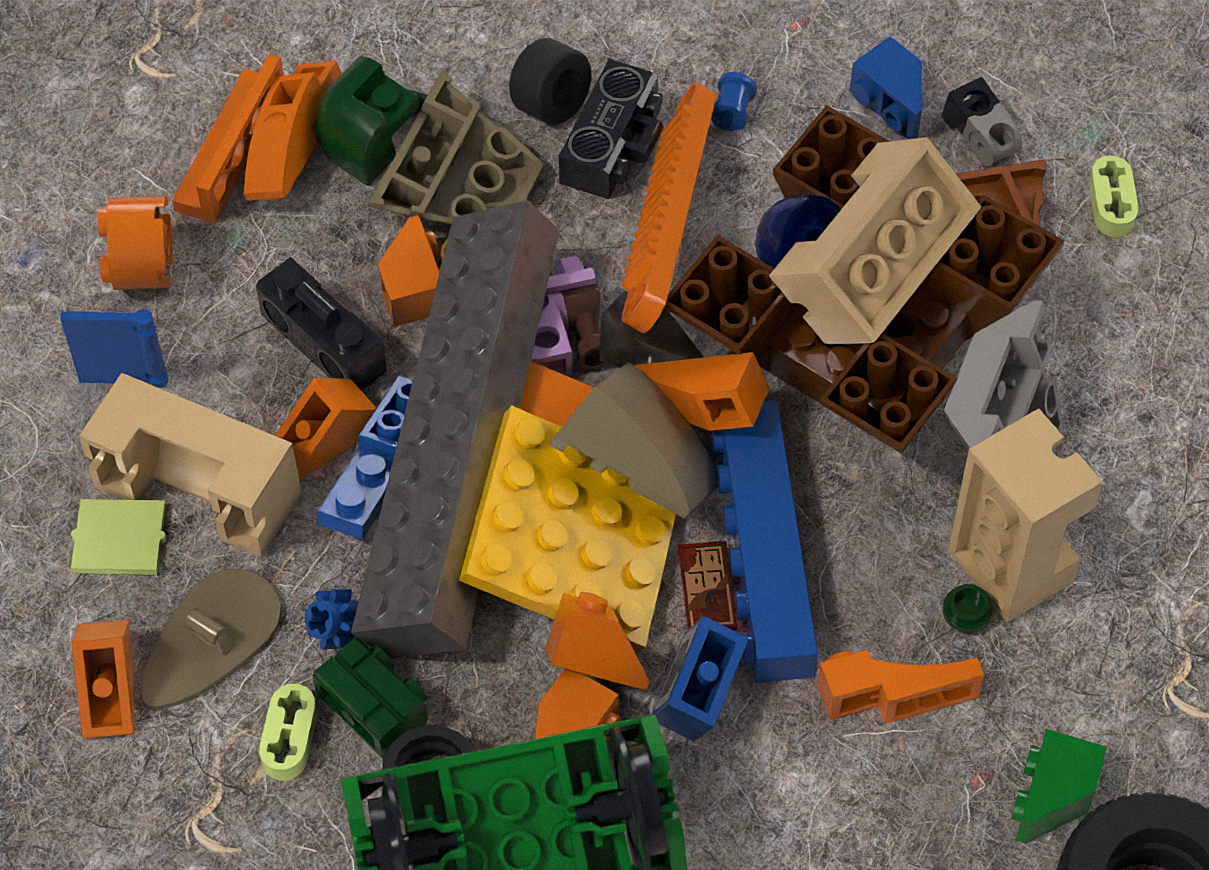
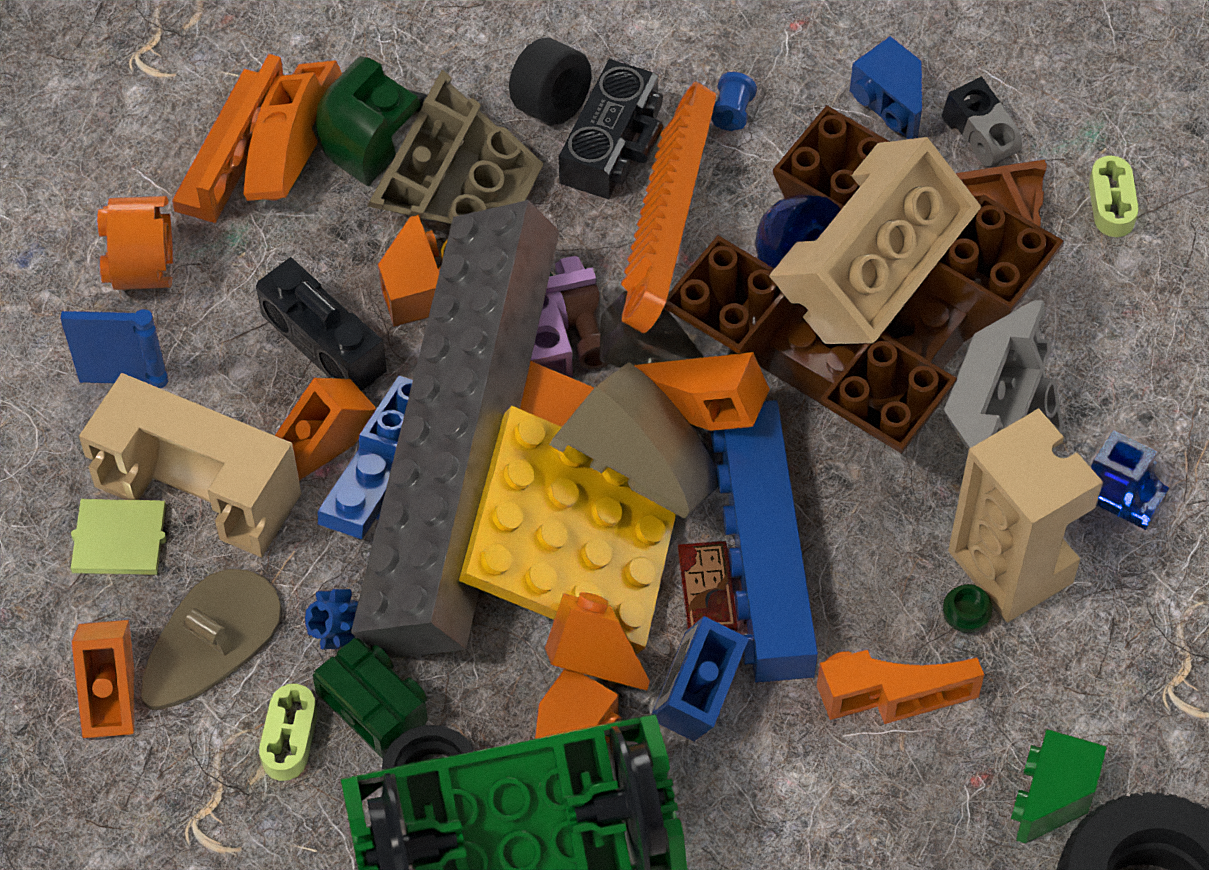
(1129, 480): none -> clear blue brick

